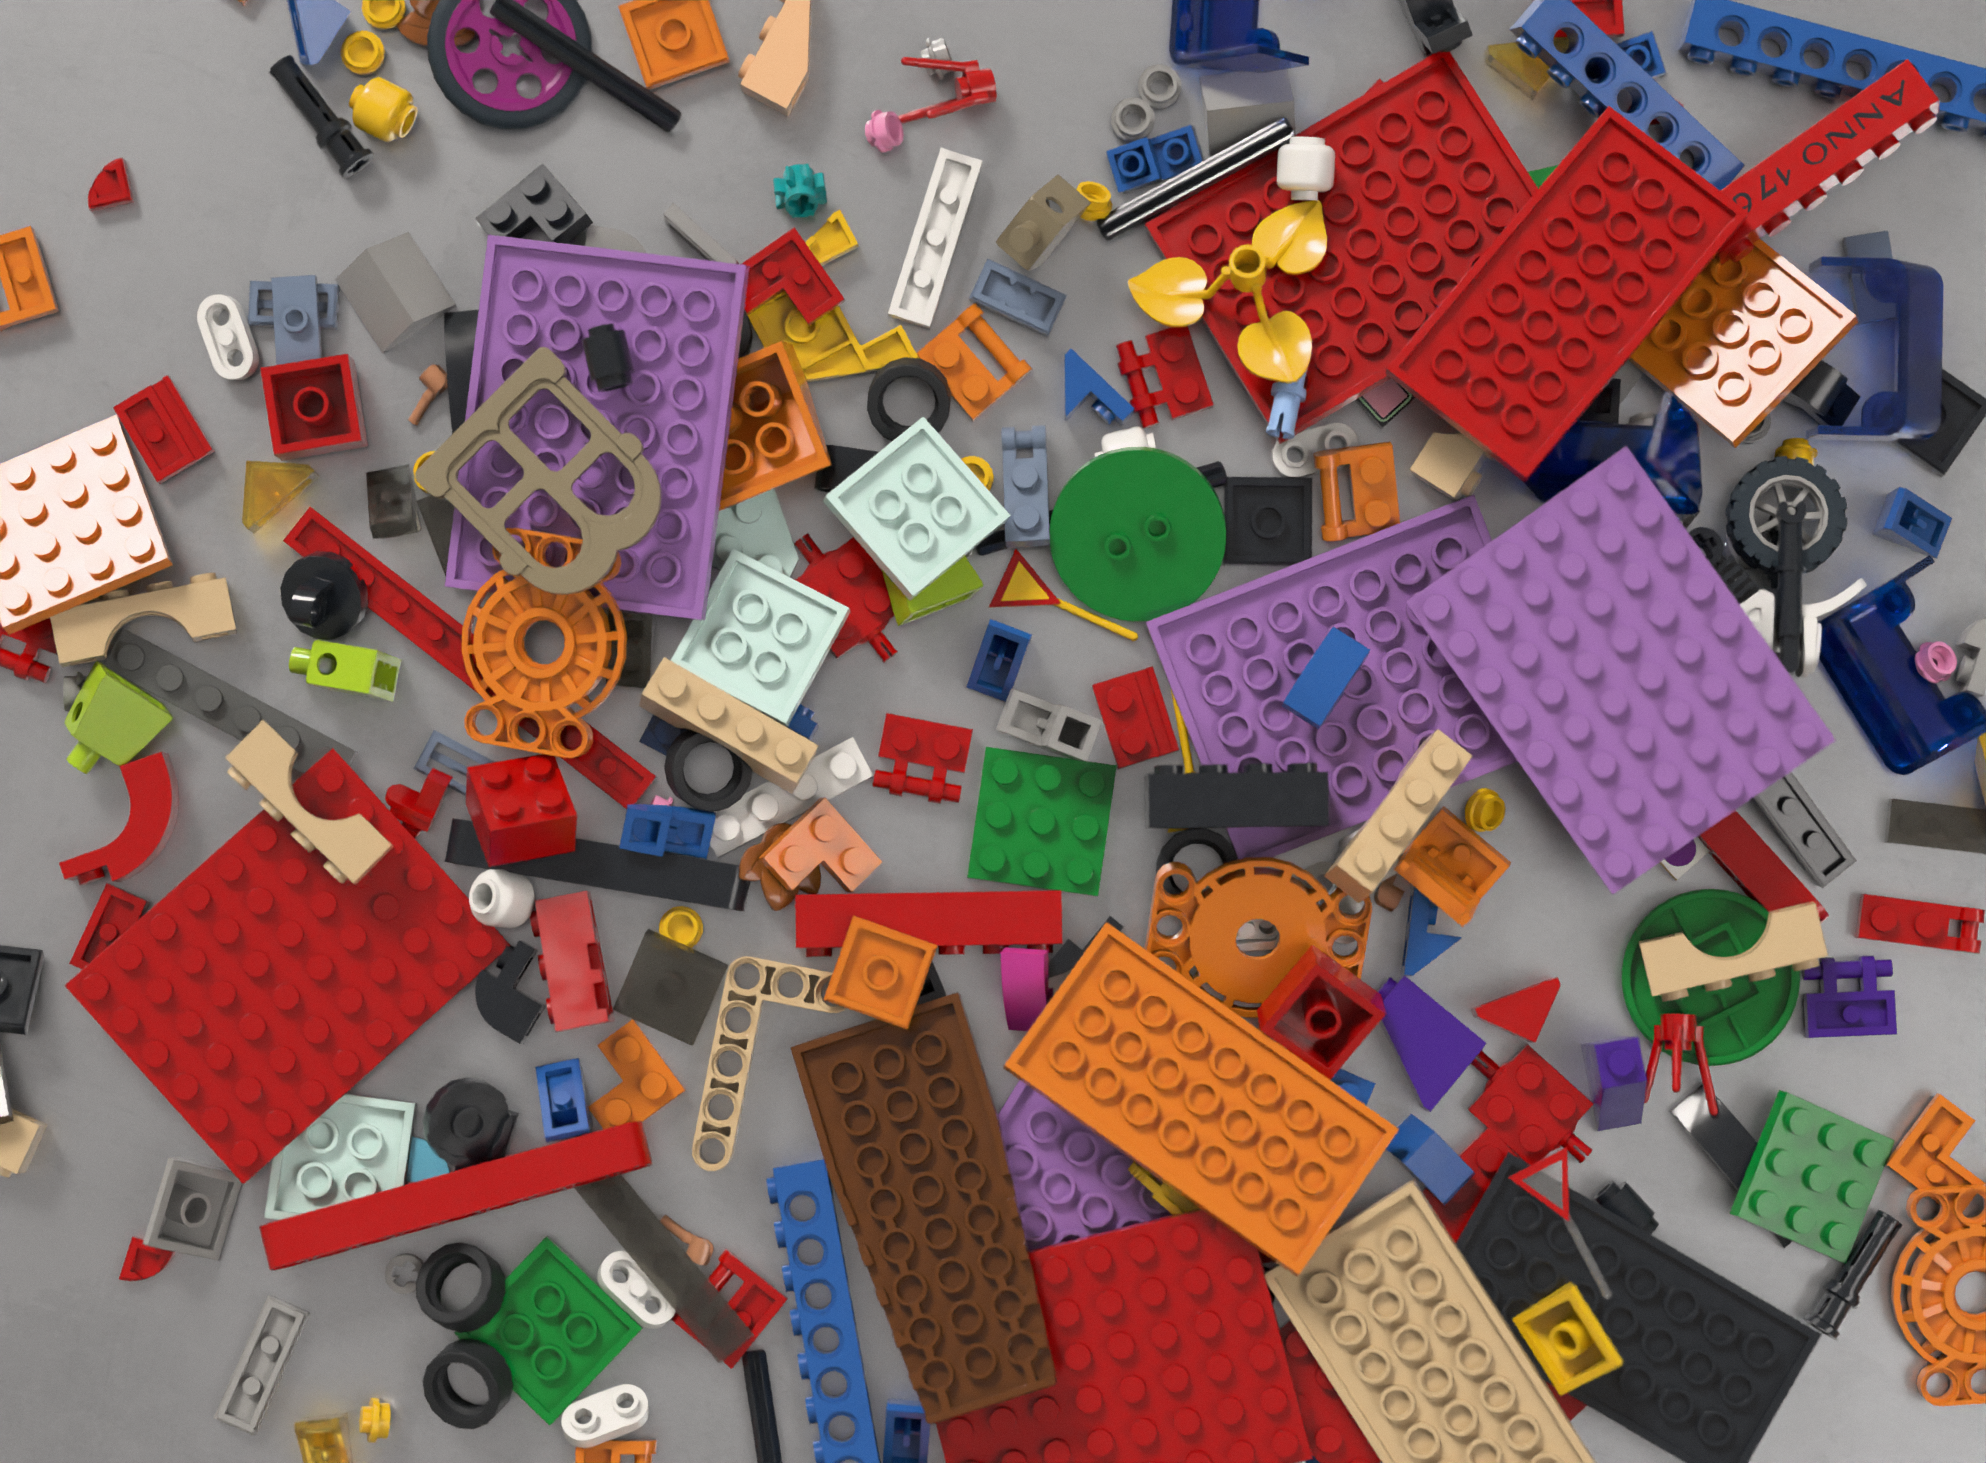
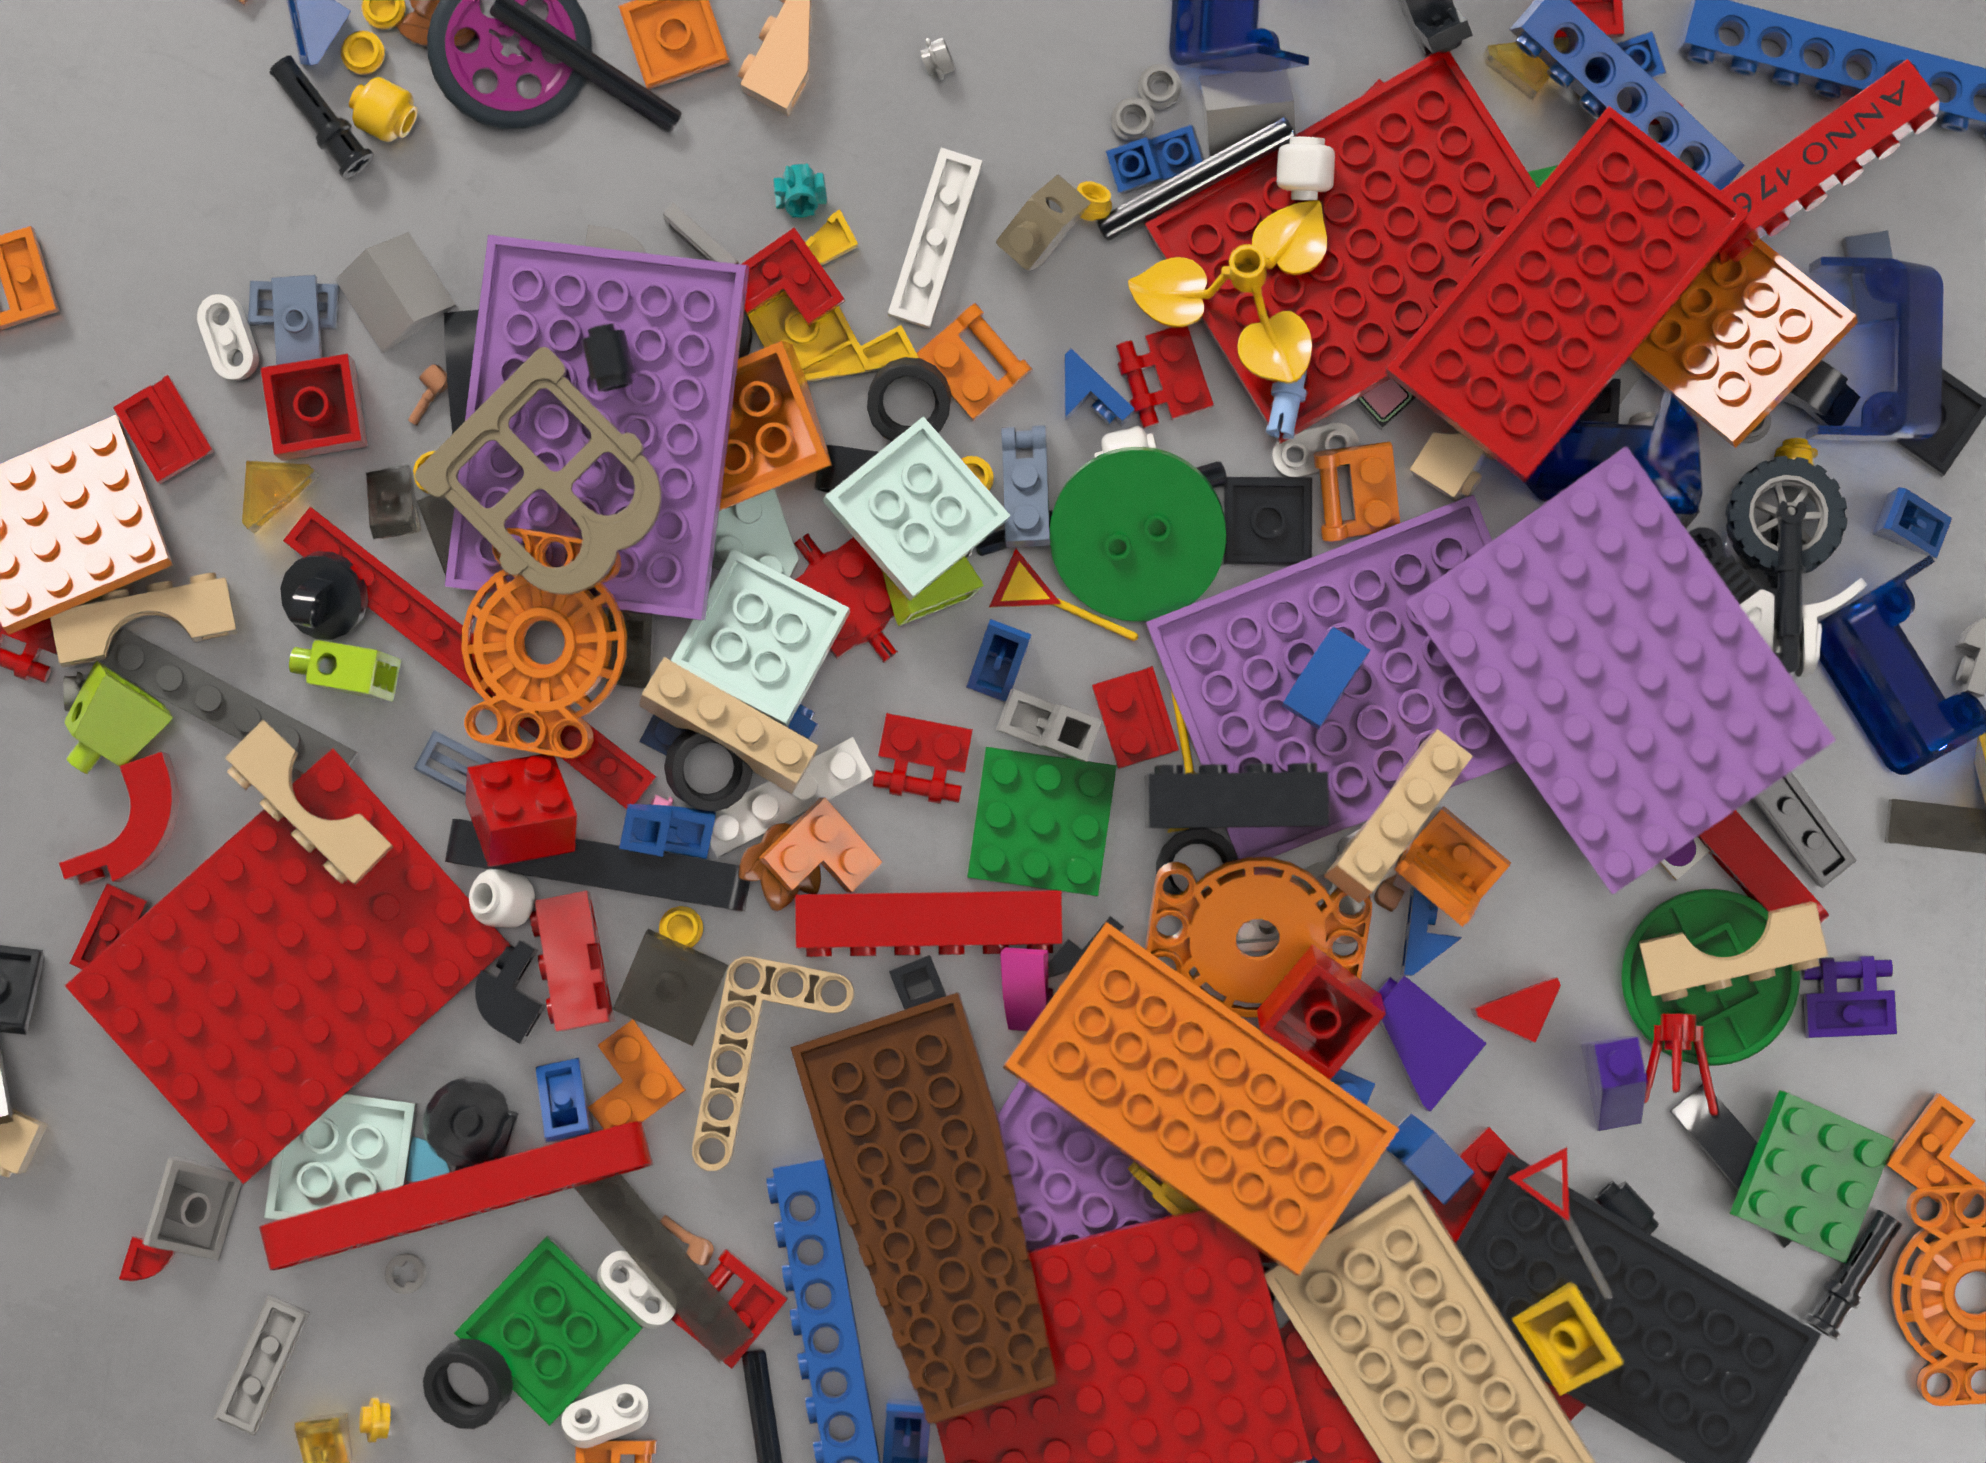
(111, 187): red tile -> none
(420, 808): red piece -> none
(436, 1270): black tyre -> none
(534, 202): plate -> none
(880, 972): orange plate -> none
(884, 130): bright pink plate -> none
(972, 89): red plant -> none
(1017, 297): sand blue plate -> none
(1484, 810): yellow plate -> none
(1530, 1106): red plate -> none
(1918, 923): red plate -> none
(1935, 661): bright pink plate -> none

